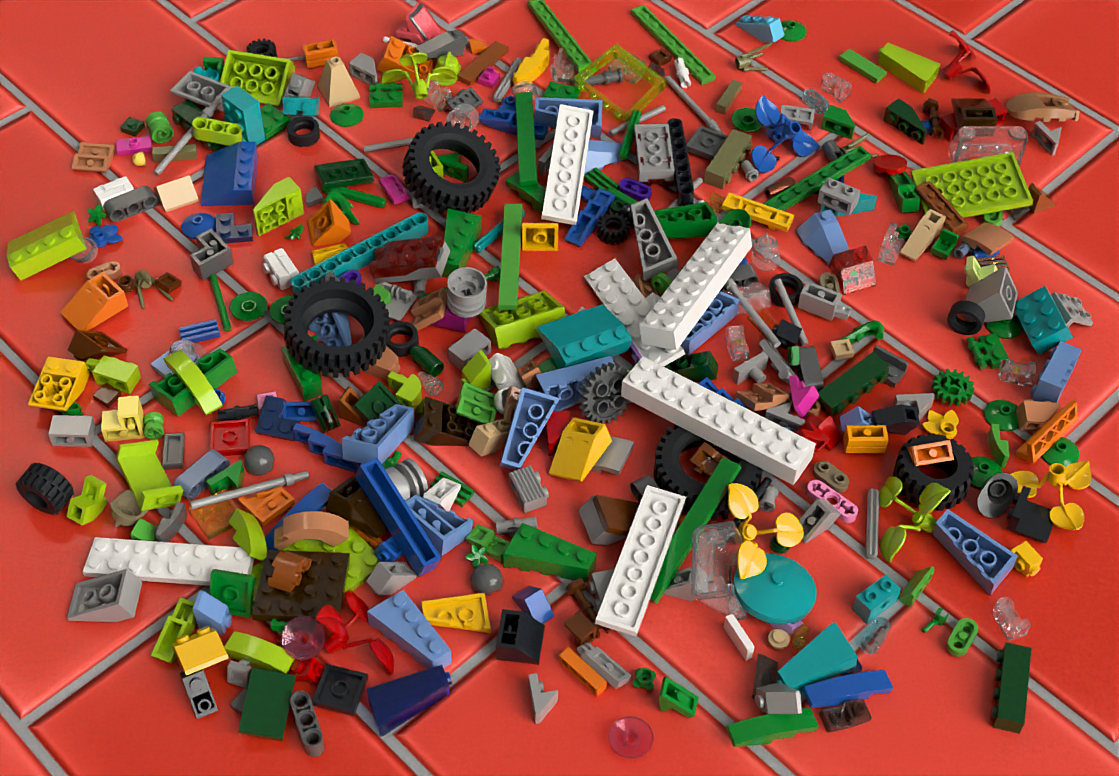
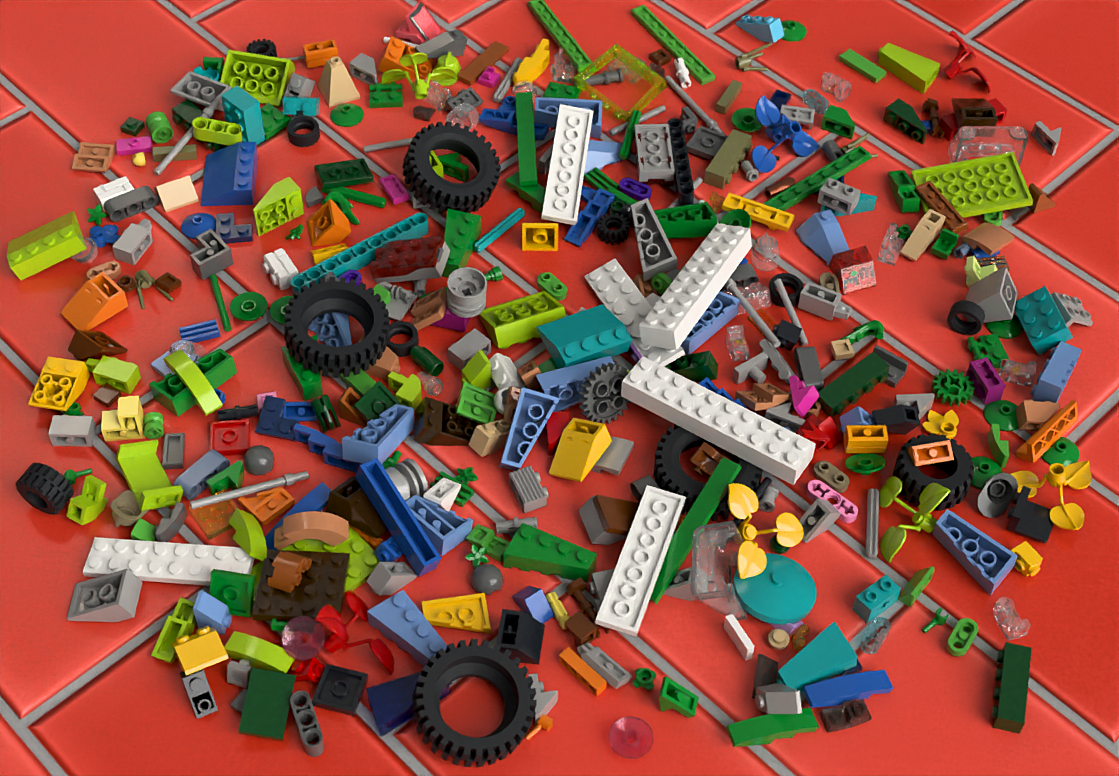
(71, 475): none -> green hand
(133, 242): none -> light grey hinge
(361, 382): none -> bright green slope
(466, 475): none -> green plant
(477, 46): orange tile -> none
(487, 665): none -> black tyre
(510, 257): bright green tile -> none
(544, 722): none -> orange hand
(549, 283): none -> bright green plate
(557, 608): none -> light yellow axle
(689, 120): none -> dark grey bracket
(780, 98): none -> clear blue tile
(793, 355): tile -> none
(865, 463): none -> green dish
(890, 163): red tile -> none
(986, 380): none -> magenta brick
(1031, 106): medium nougat slope -> none

